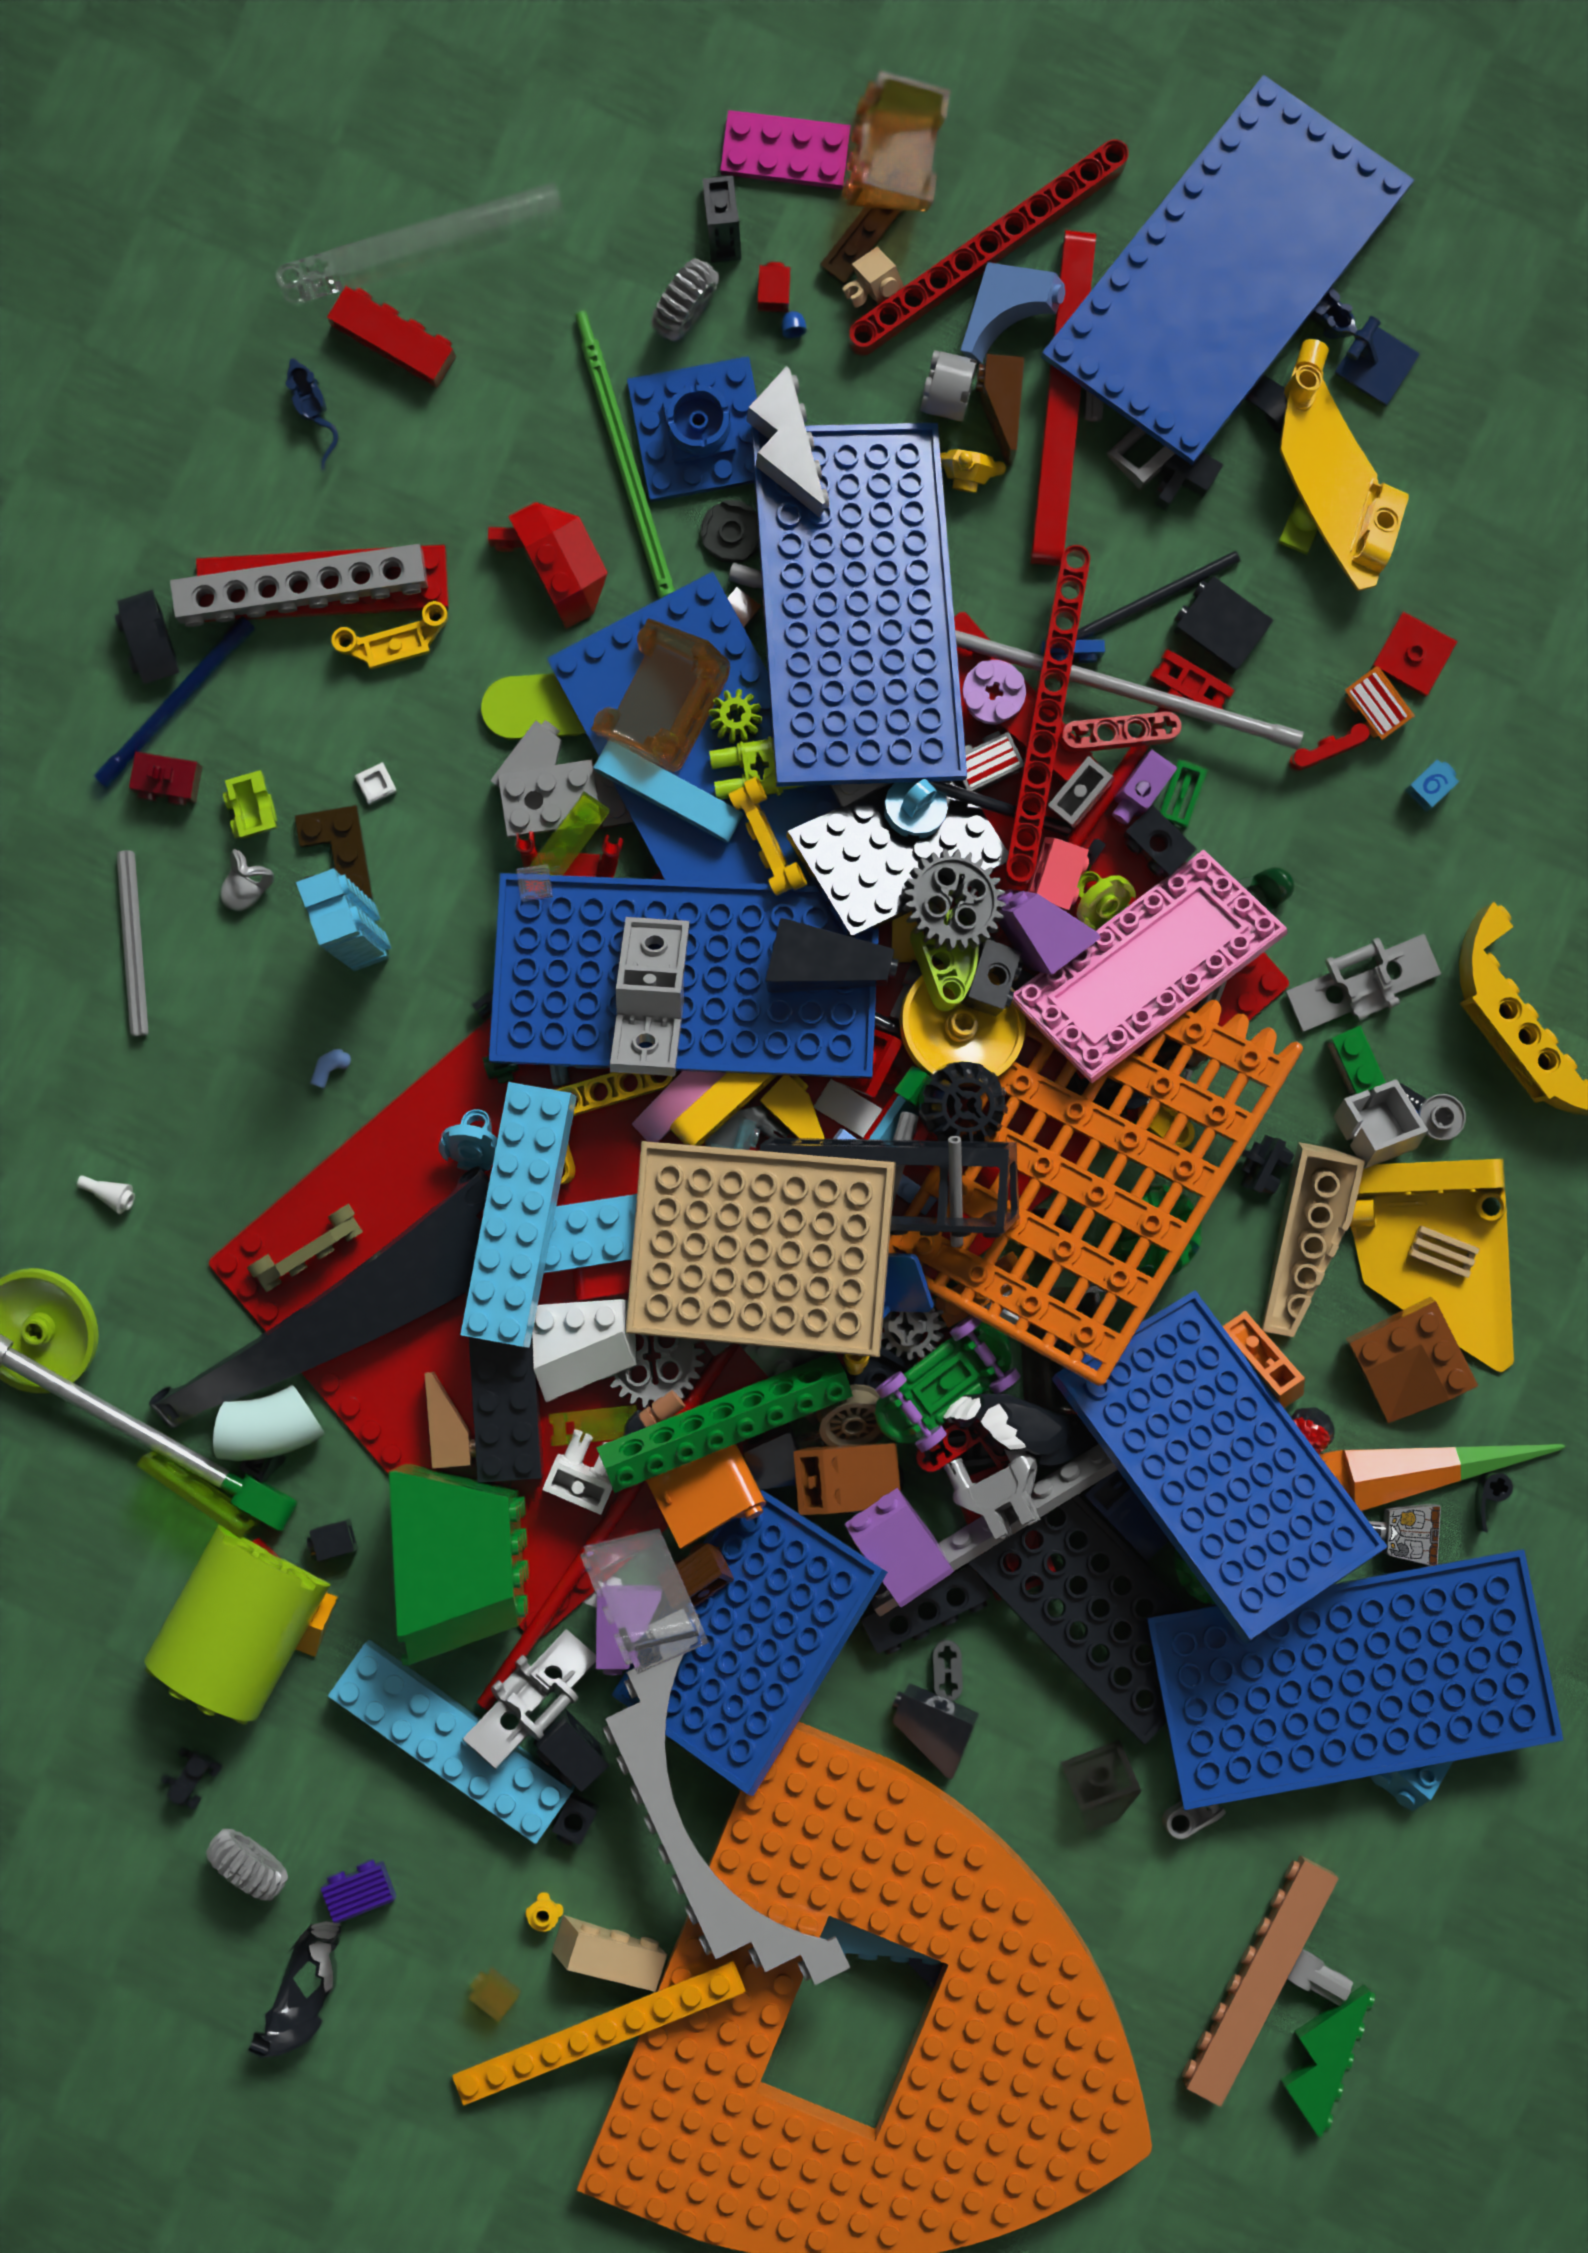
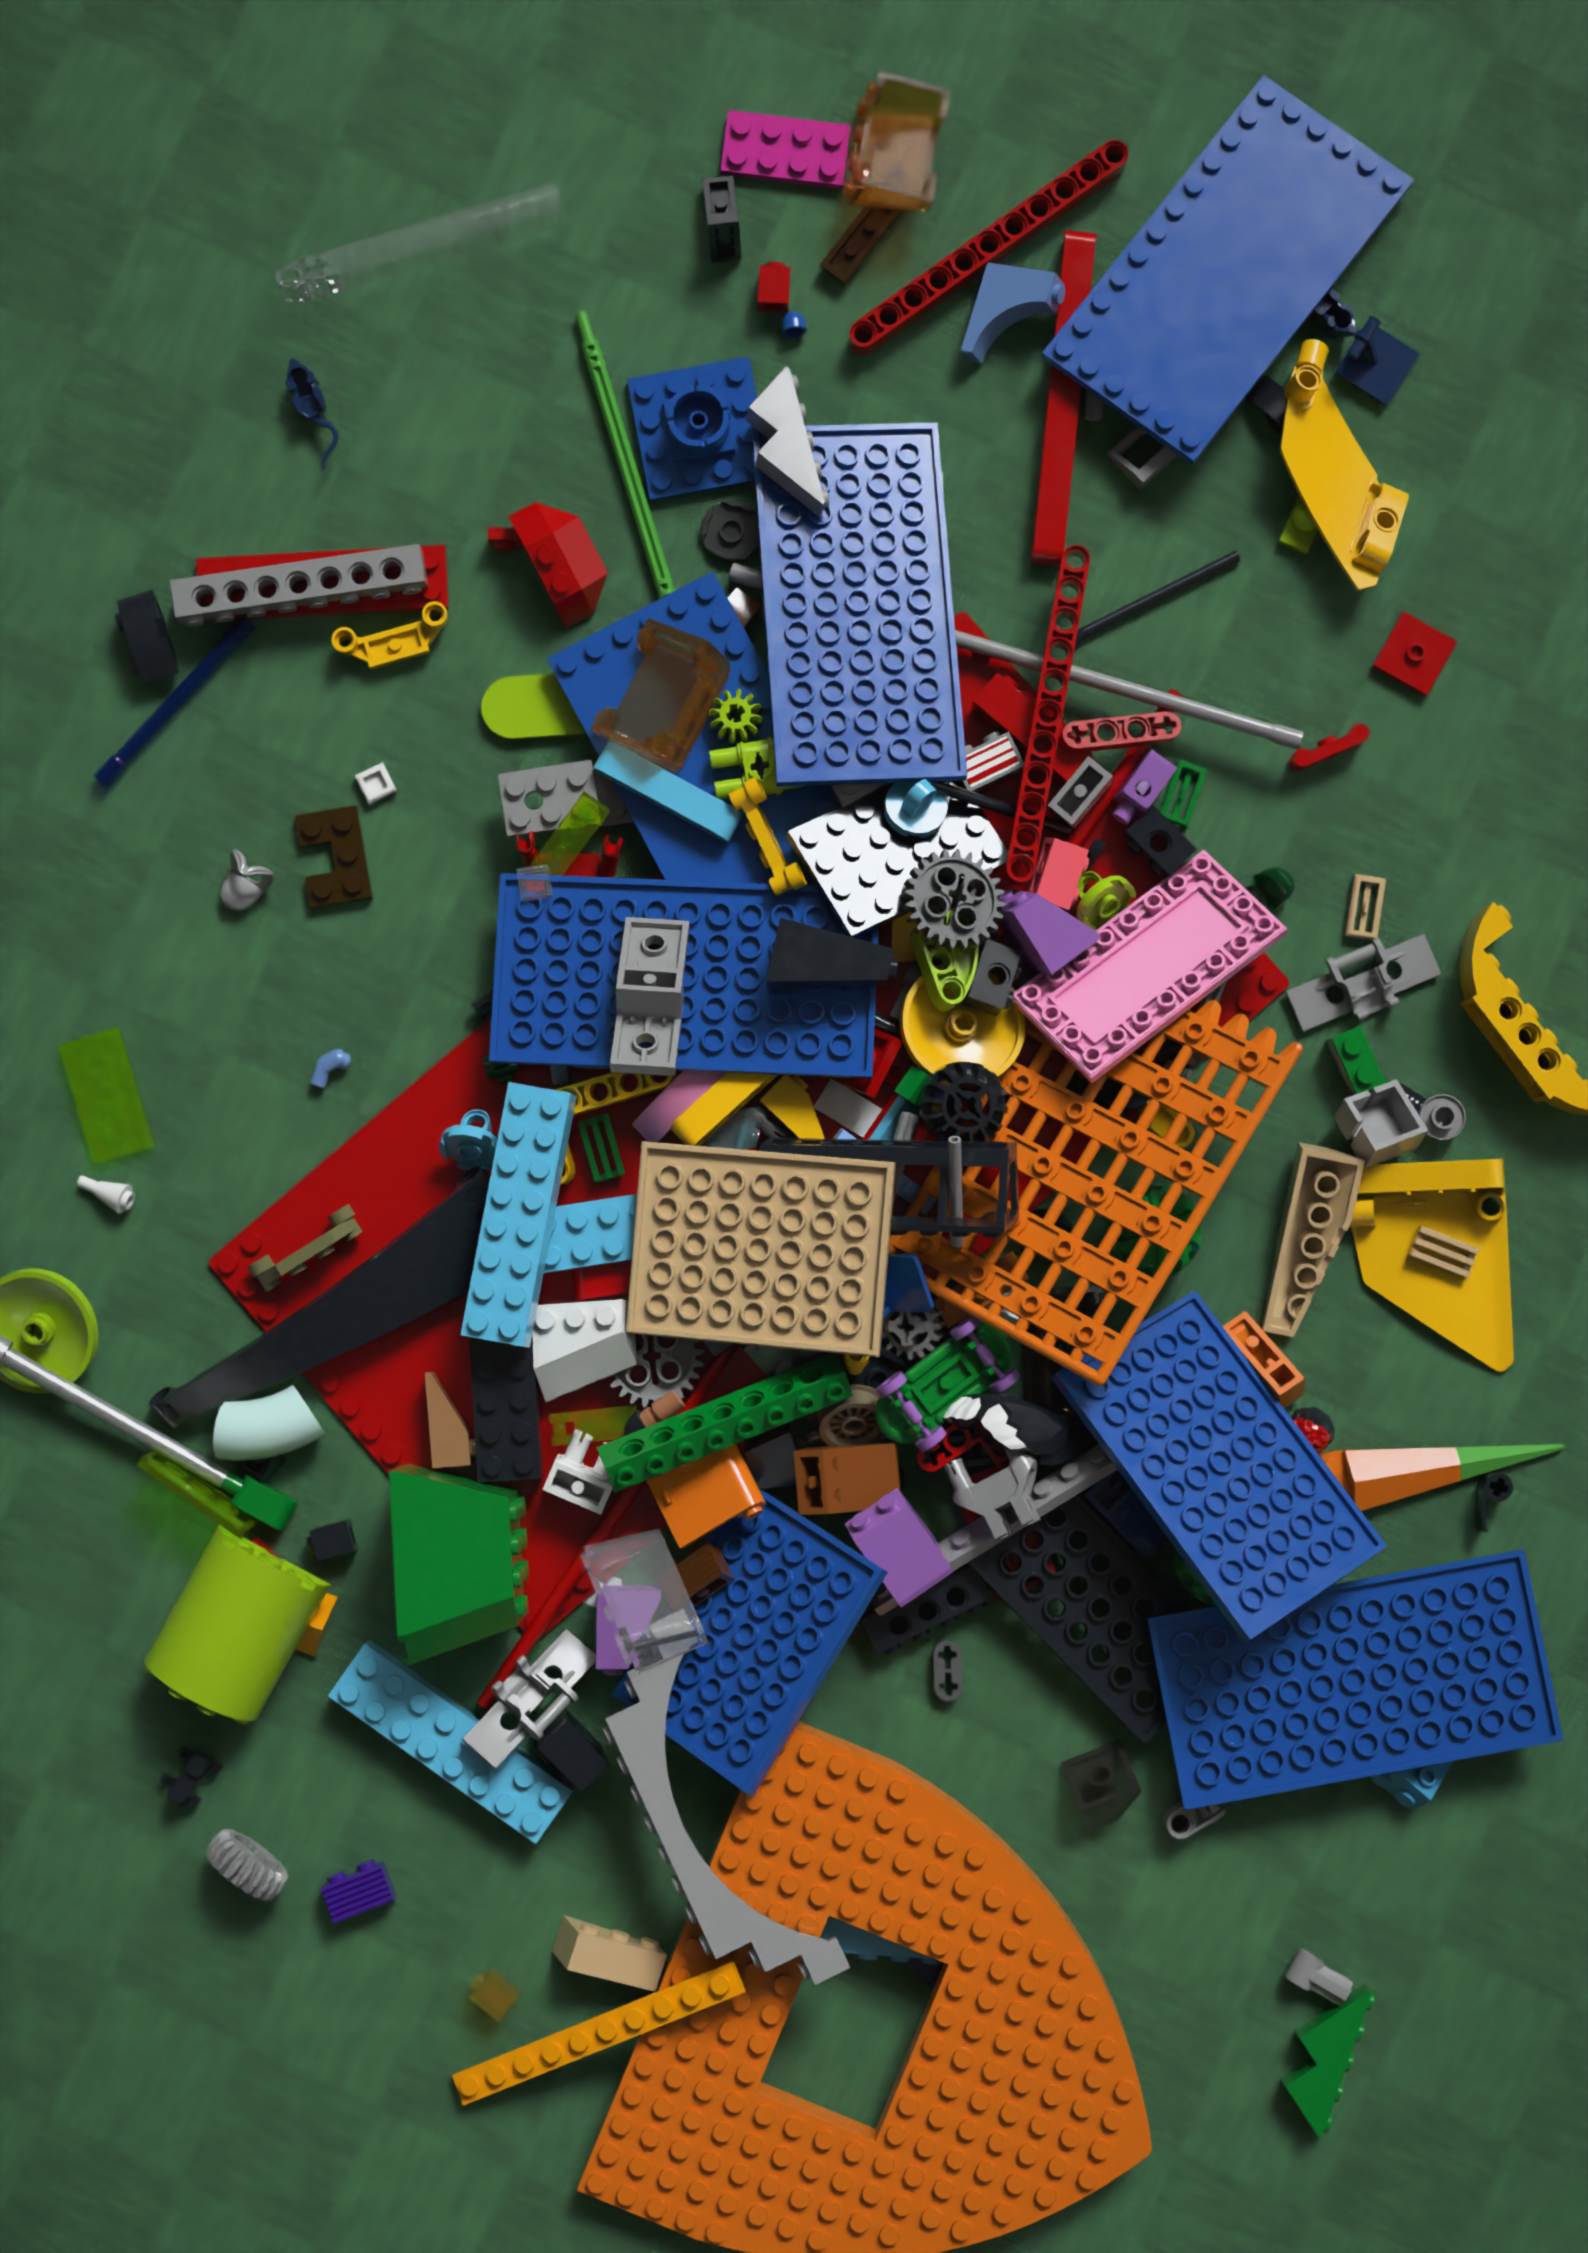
(106, 1095): none -> clear neon green tile
(132, 943): light grey axle -> none
(165, 778): dark red brick -> none
(251, 805): lime cylinder -> none
(294, 2016): black animal -> none
(344, 919): medium azure brick -> none
(391, 335): red brick -> none
(536, 749): light grey slope -> none
(544, 1903): yellow brick -> none
(581, 1807): black brick -> none
(608, 1173): none -> green tile
(684, 299): light grey gear -> none
(875, 276): tan brick -> none
(935, 1726): black slope -> none
(948, 385): light grey brick -> none
(970, 469): yellow rock -> none
(1001, 392): reddish brown slope -> none
(1009, 682): lavender plate -> none
(1085, 650): blue plate -> none
(1192, 680): red plate -> none
(1195, 478): black brick -> none
(1222, 623): black panel -> none
(1259, 1980): nougat brick -> none
(1261, 1162): black hips -> none
(1361, 934): none -> tan tile
(1378, 703): brick -> none
(1411, 1532): torso -> none
(1412, 1361): dark orange slope -> none
(1432, 784): dark azure brick -> none

